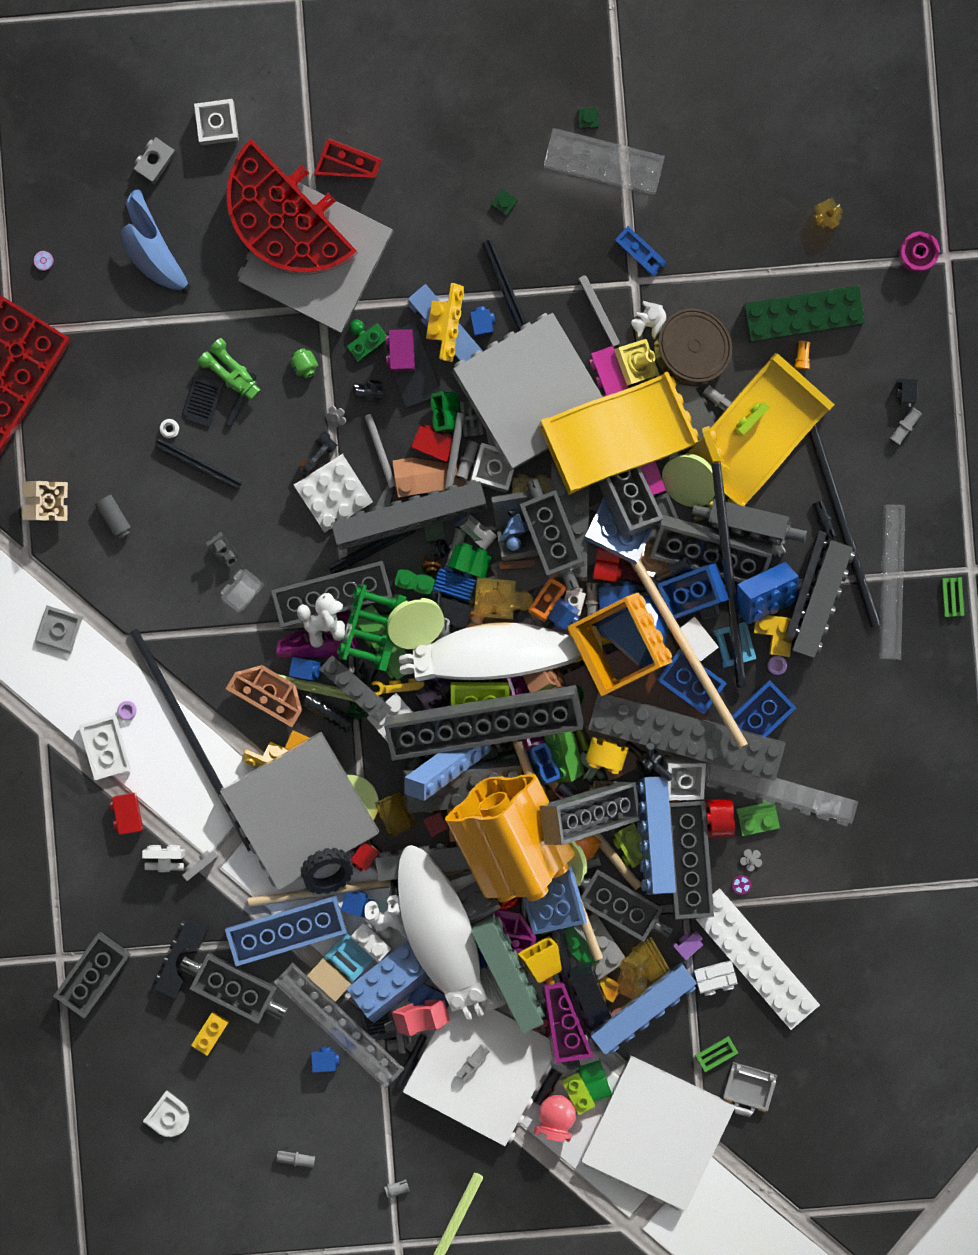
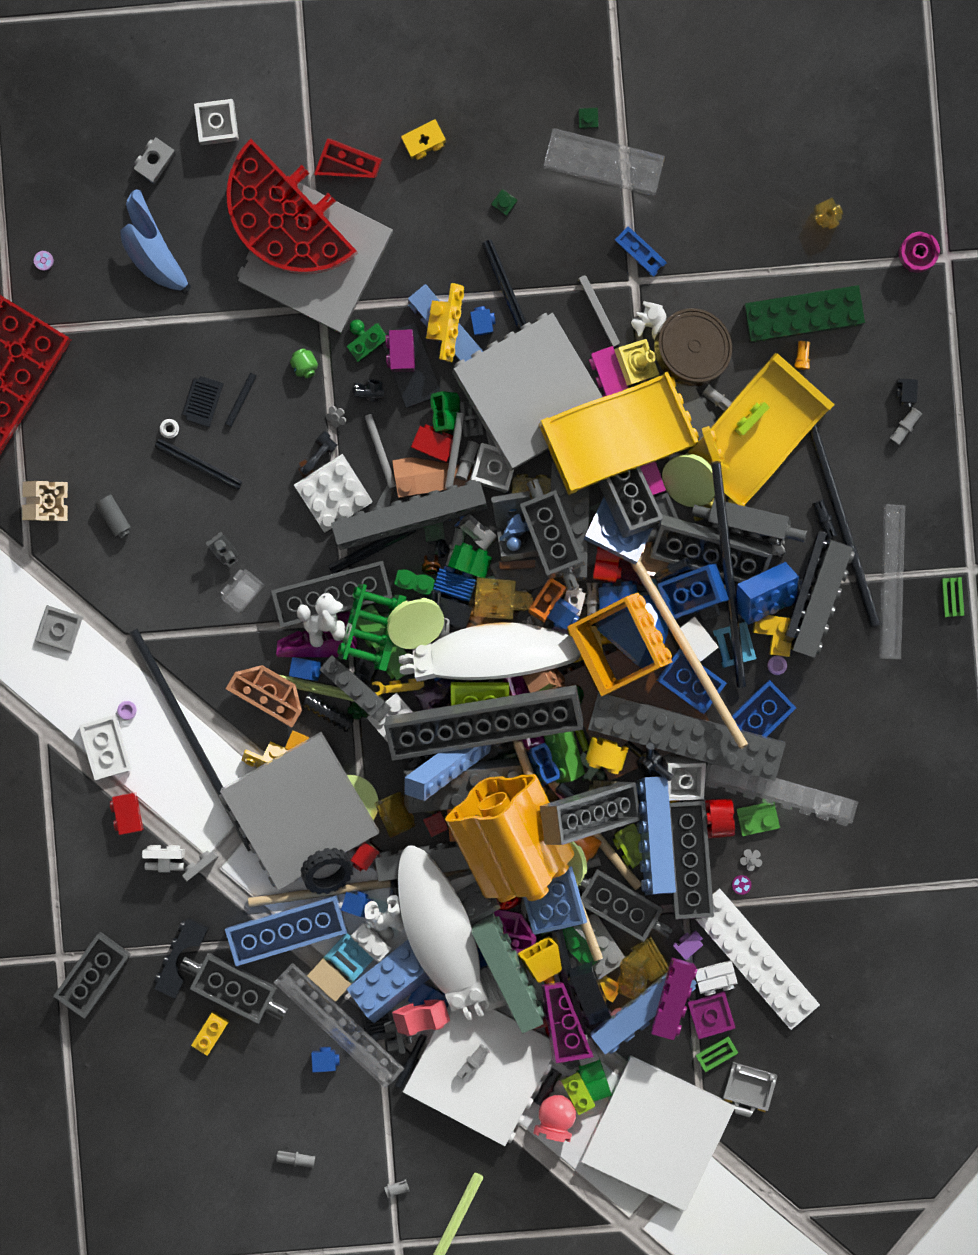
(168, 1116): white tile -> none
(237, 380): bright green piece -> none
(413, 138): none -> yellow brick
(673, 999): none -> magenta wedge
(711, 1015): none -> magenta plate

